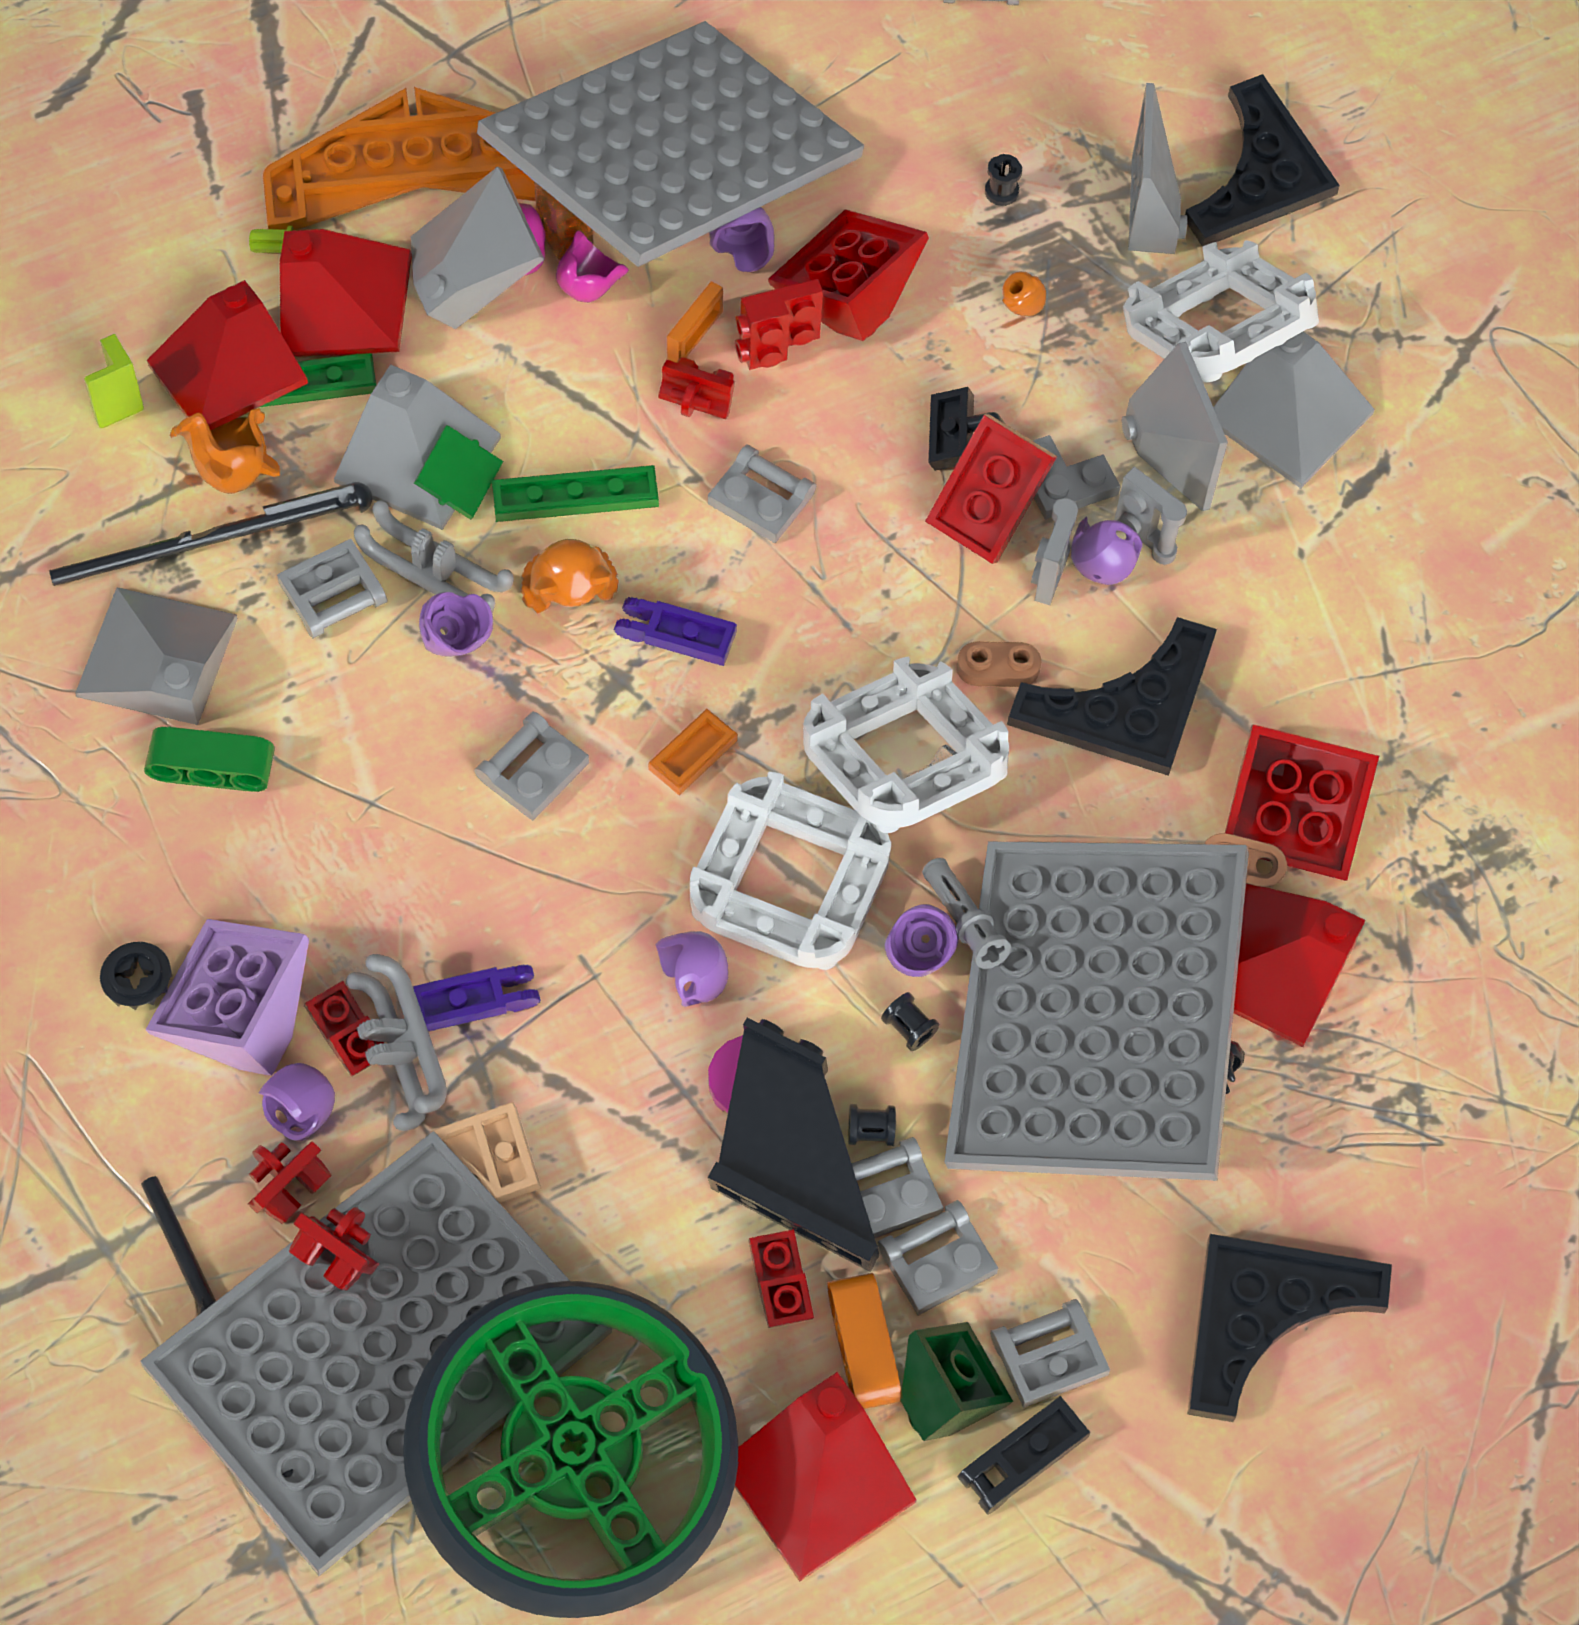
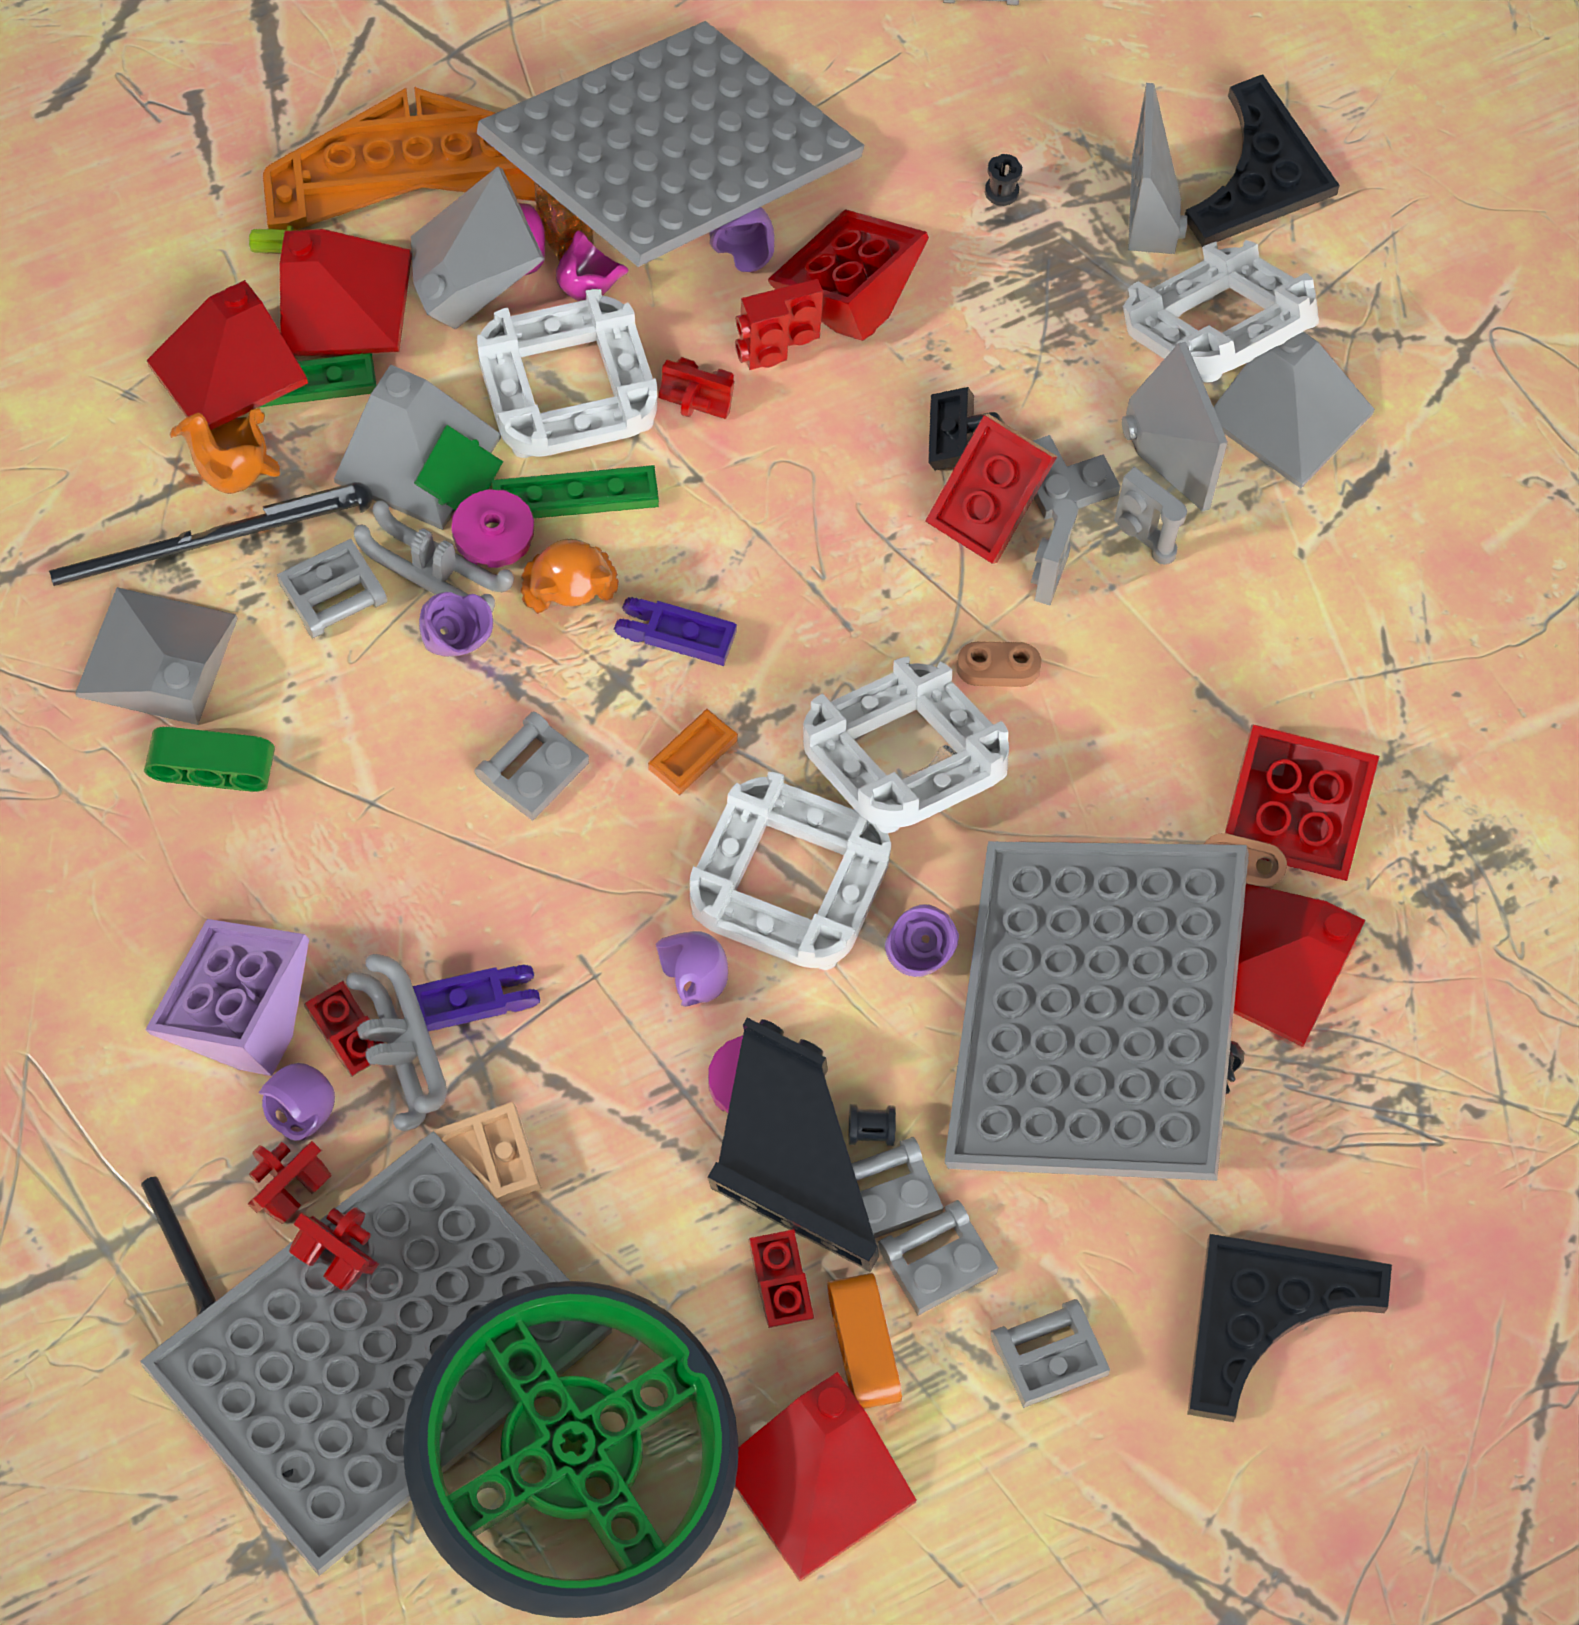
(114, 389): lime panel -> none
(122, 964): black gear -> none
(495, 545): none -> dark pink plate
(554, 328): none -> white plate
(695, 322): orange tile -> none
(754, 503): light grey plate -> none
(910, 1021): black bush -> none
(949, 1381): dark green slope -> none
(973, 924): light grey pin -> none
(1024, 294): orange piece -> none
(1025, 1454): black plate -> none
(1102, 554): medium lavender helmet -> none
(1132, 716): black plate -> none

